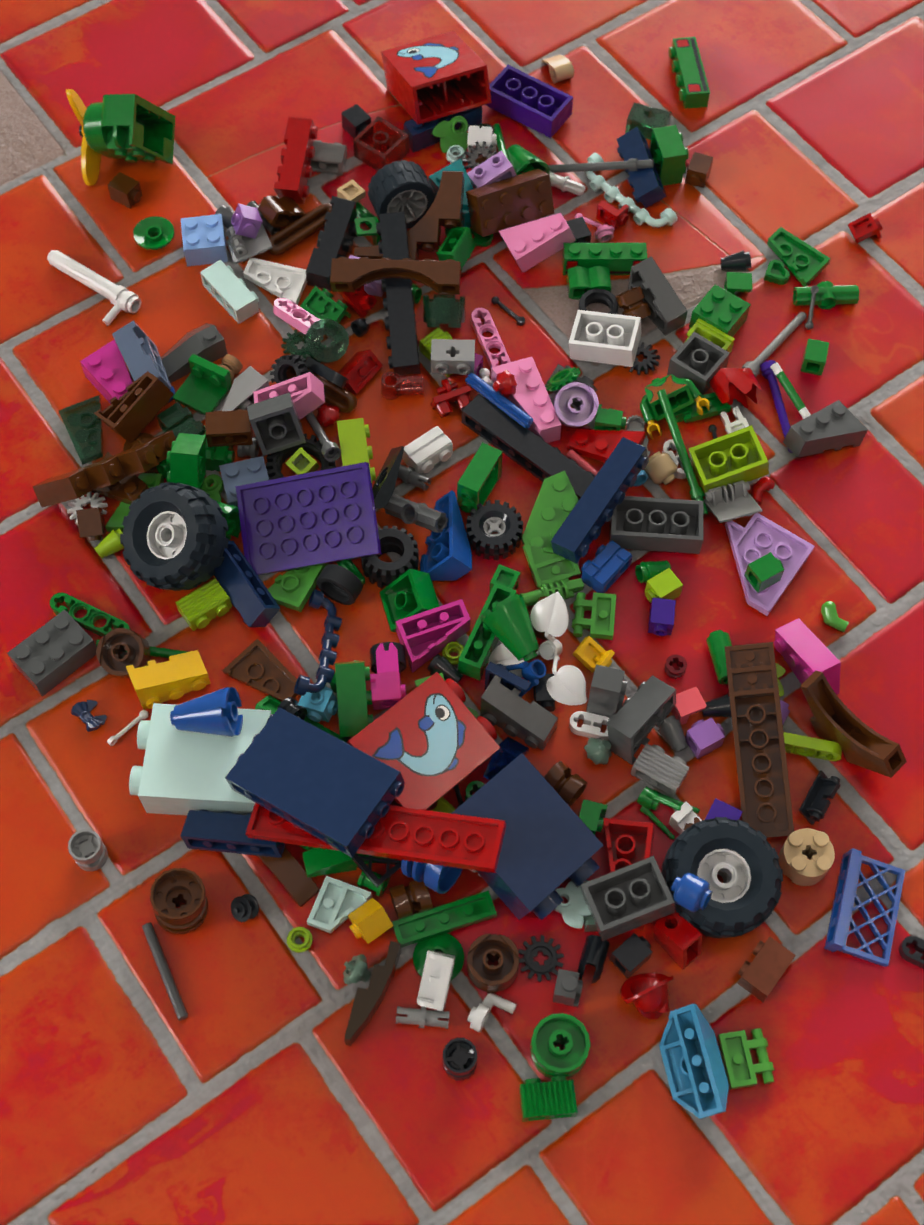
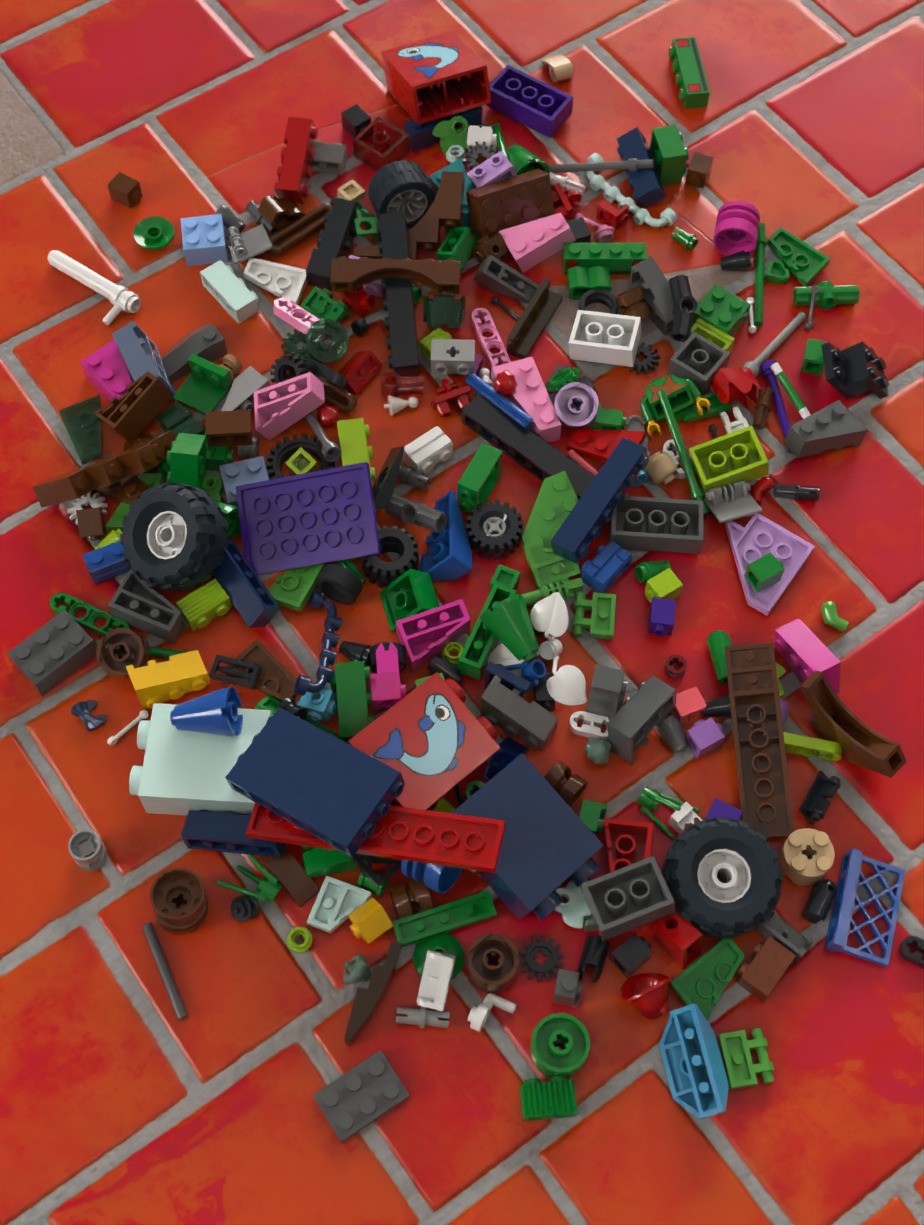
(106, 562): none -> blue brick
(122, 129): green brick -> none
(146, 609): none -> dark grey wedge
(234, 681): none -> black tile
(246, 221): medium lavender brick -> none
(267, 887): none -> green plant
(276, 424): dark grey brick -> none
(355, 651): none -> black cone
(361, 1096): none -> dark grey plate
(397, 404): none -> white piece
(459, 1058): black wheel -> none
(491, 244): none -> reddish brown brick
(505, 280): none -> dark grey slope
(533, 321): none -> dark brown fence
(566, 201): none -> red hips
(591, 653): yellow bracket -> none
(646, 119): clear green brick -> none
(660, 769): light grey brick -> none
(681, 297): none -> black piece
(685, 238): none -> green pin
(691, 892): blue head -> none
(708, 976): none -> green wing
(736, 228): none -> dark pink wheel
(738, 282): green panel -> none
(752, 329): none -> white hinge
(759, 277): none -> green bar
(762, 407): none -> reddish brown axle
(785, 935): none -> dark grey hinge
(796, 492): none -> black axle
(820, 901): none -> black piece
(855, 370): none -> black bracket
(865, 228): red bracket -> none

